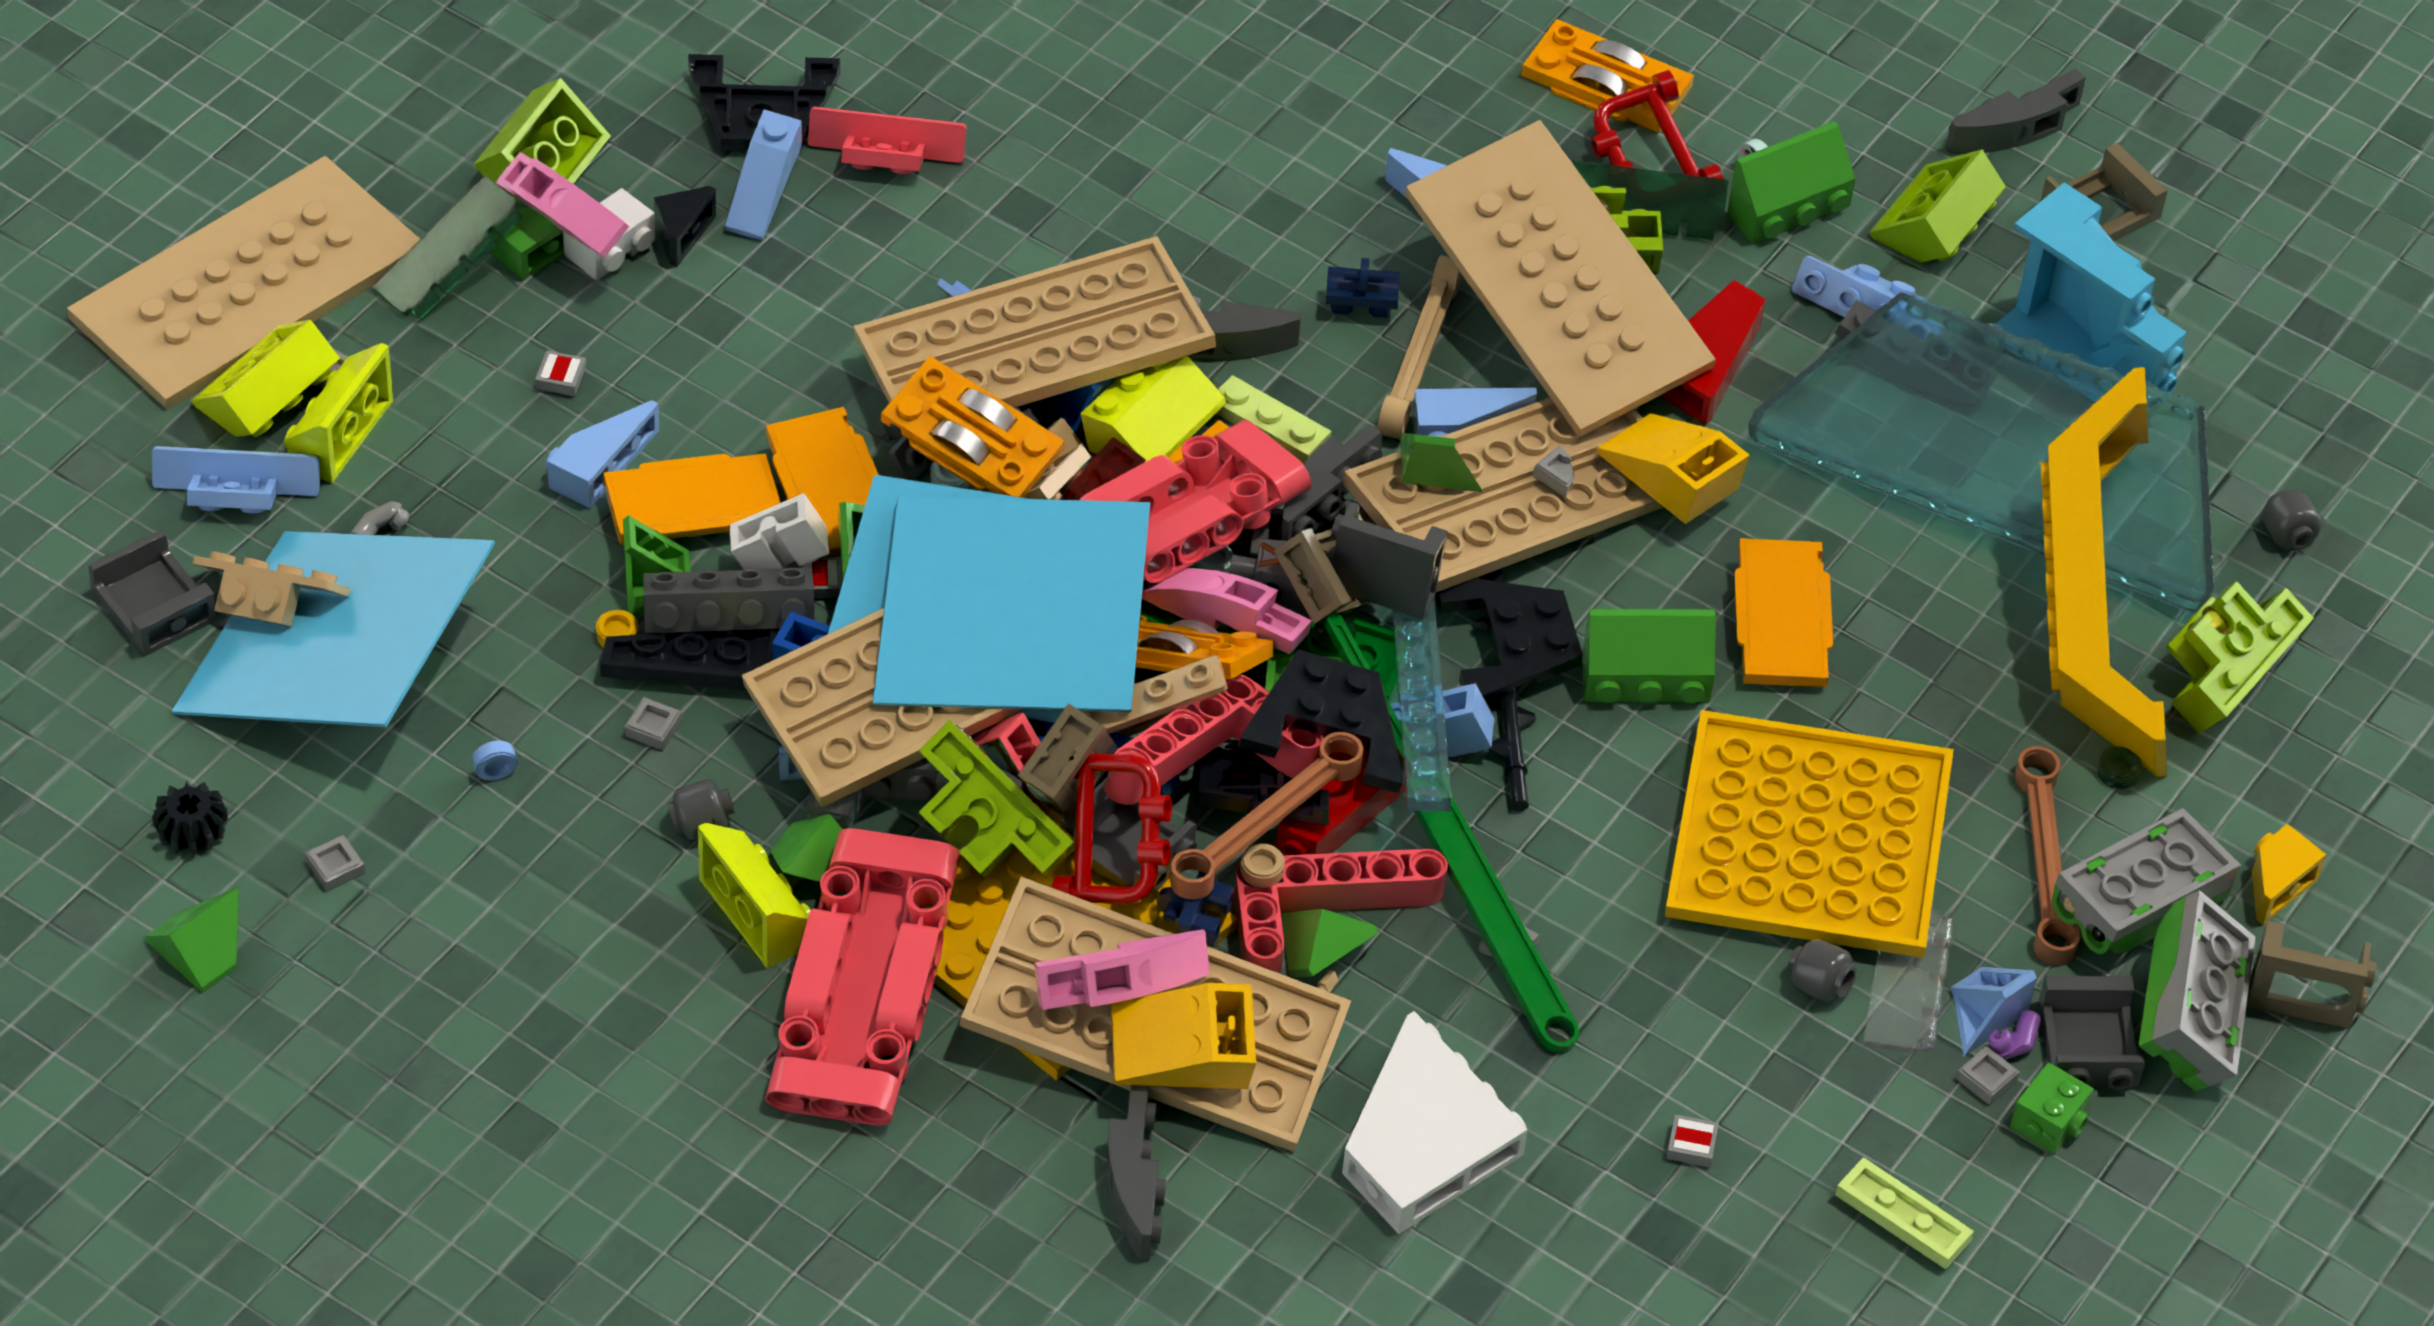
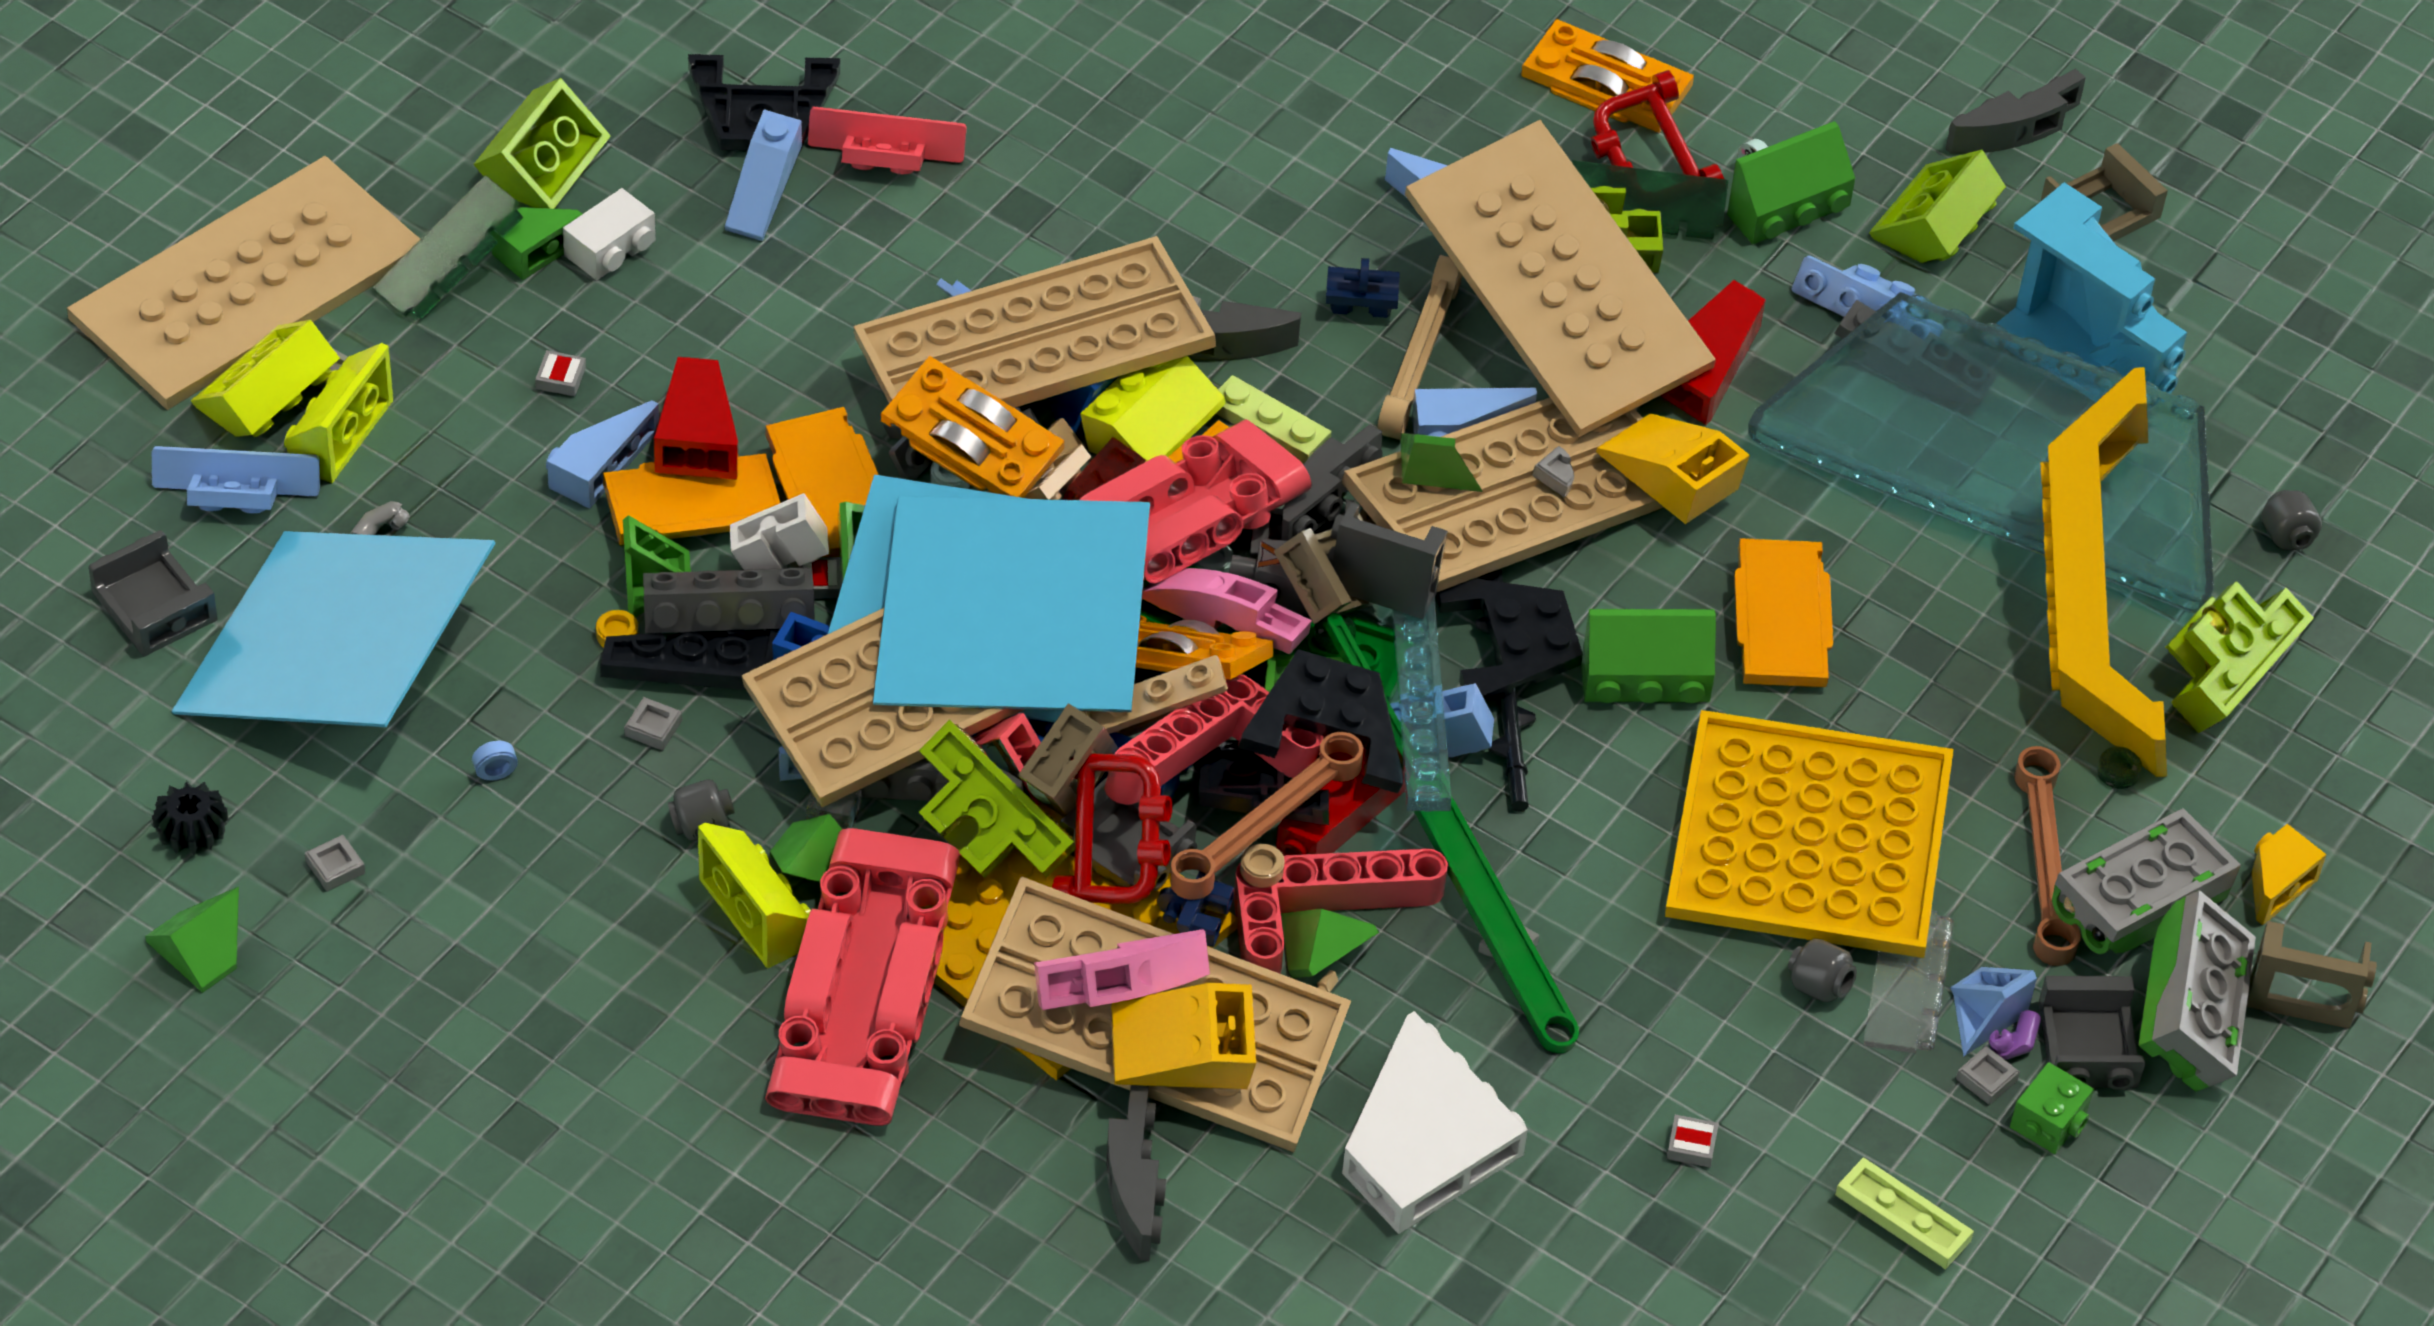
(262, 593): tan bracket -> none
(562, 204): bright pink slope -> none
(683, 219): black slope -> none
(696, 424): none -> red slope

